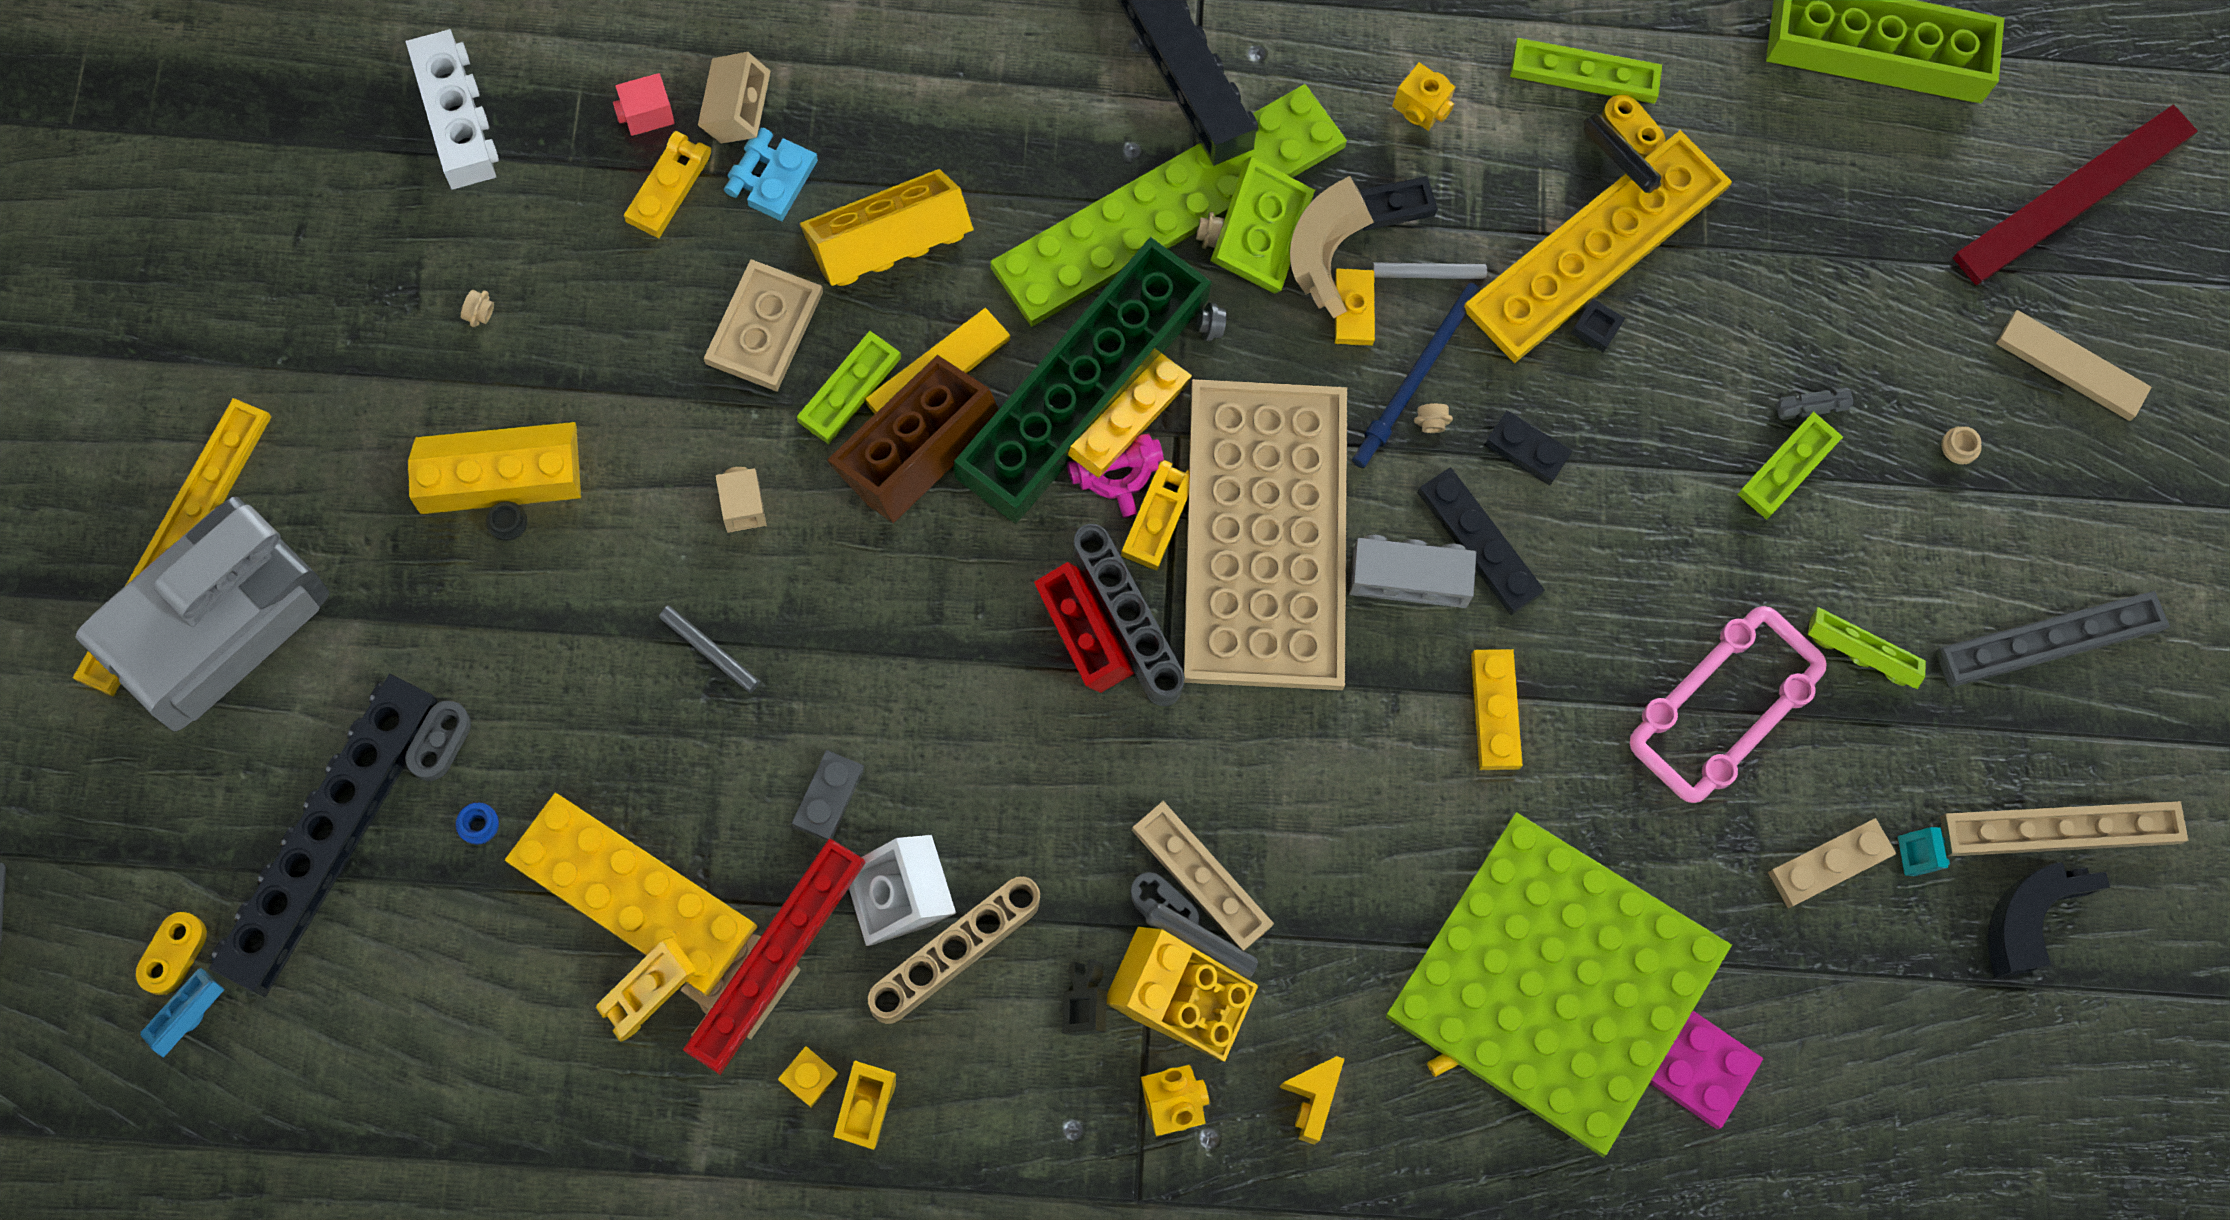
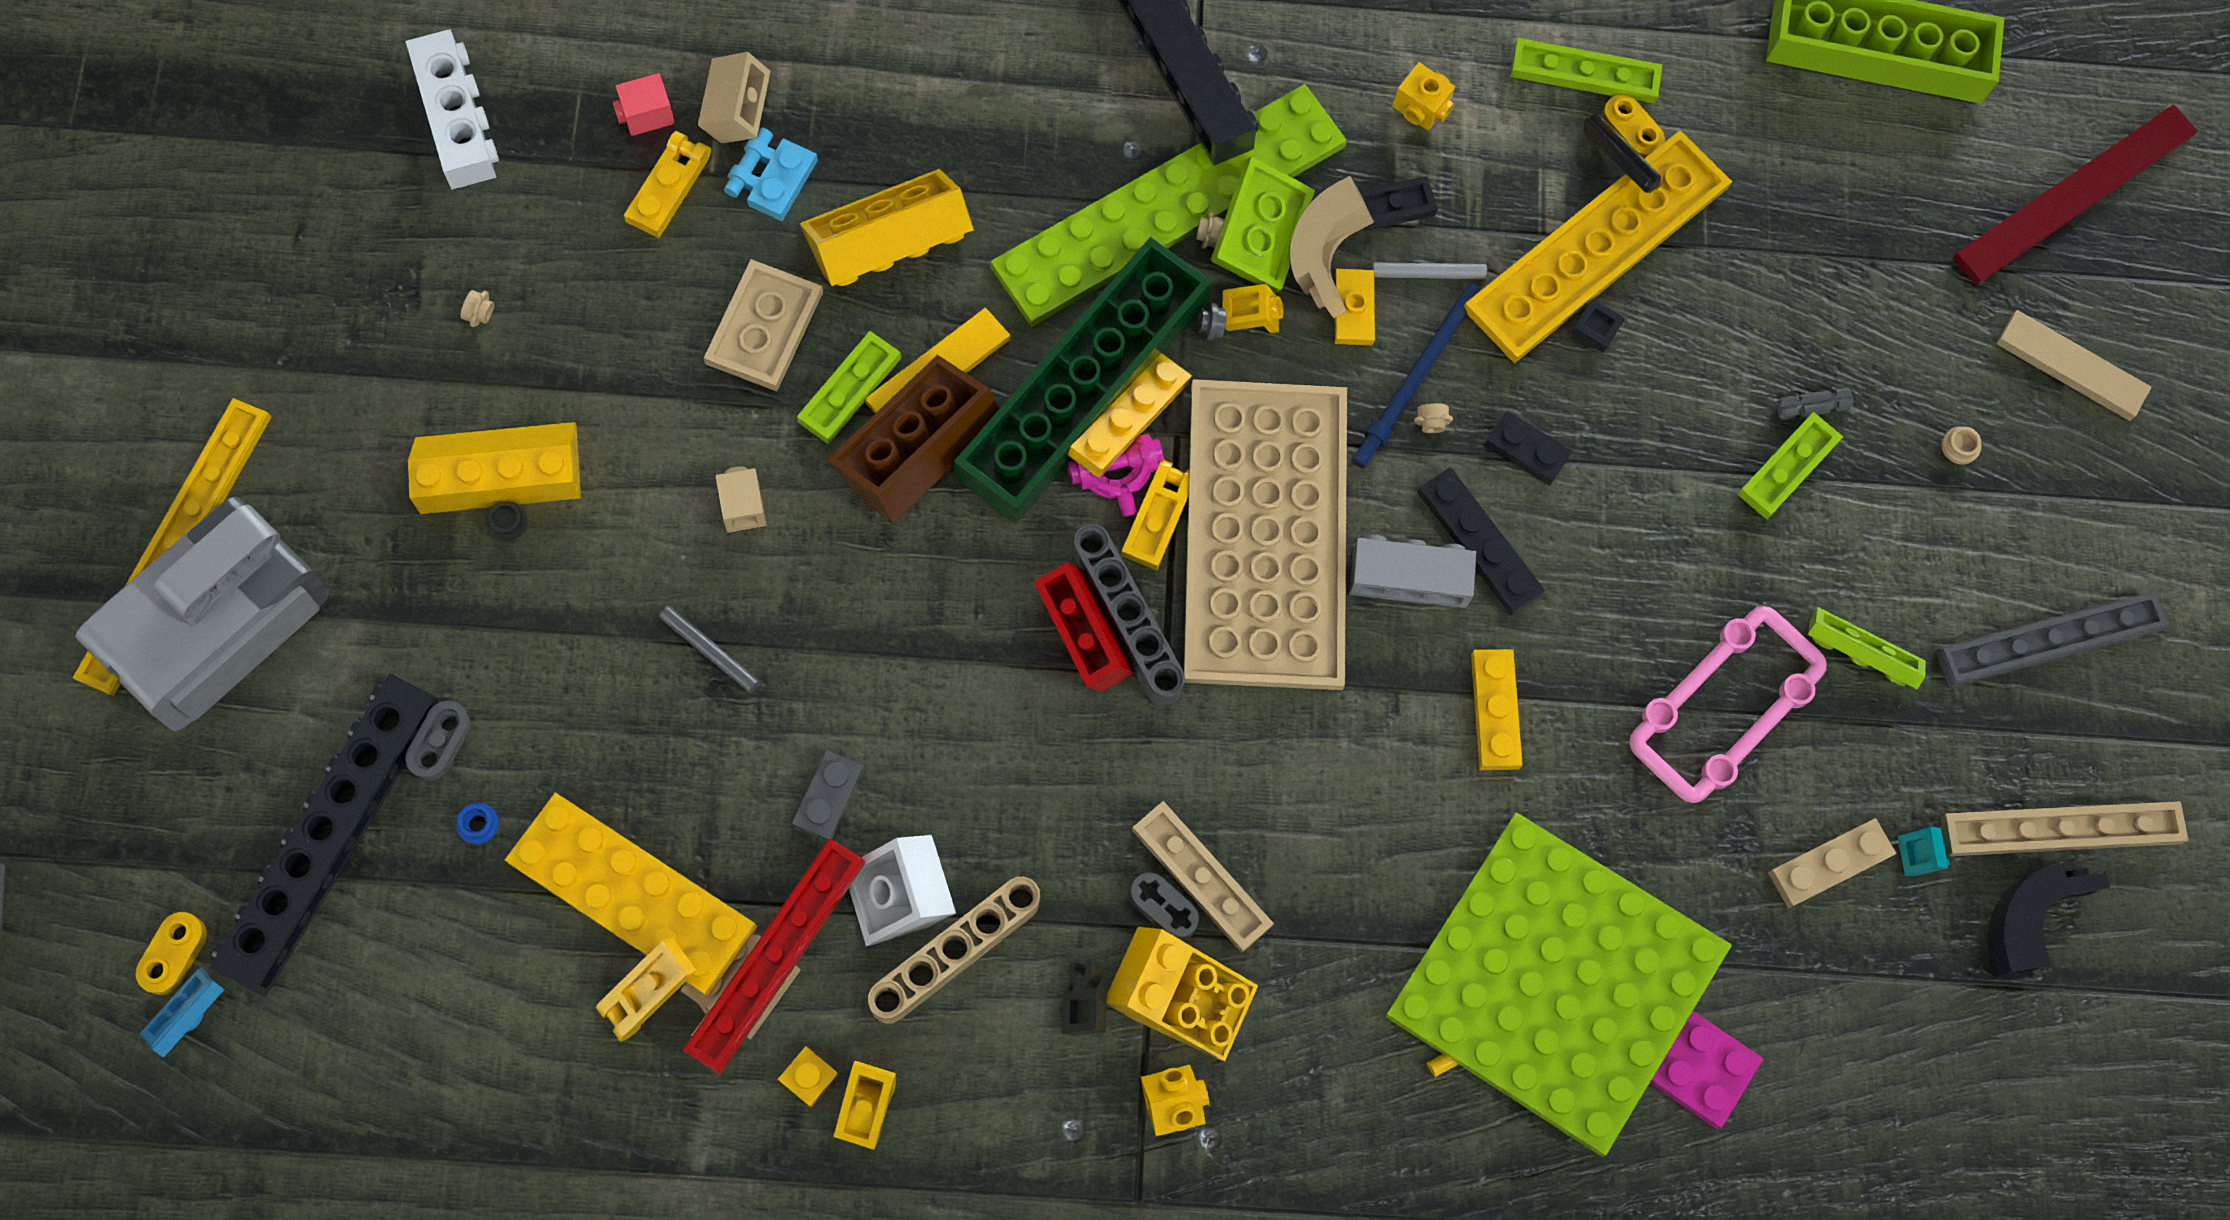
(1201, 939): dark grey axle -> none
(1252, 308): none -> yellow bracket
(1319, 1086): yellow slope -> none

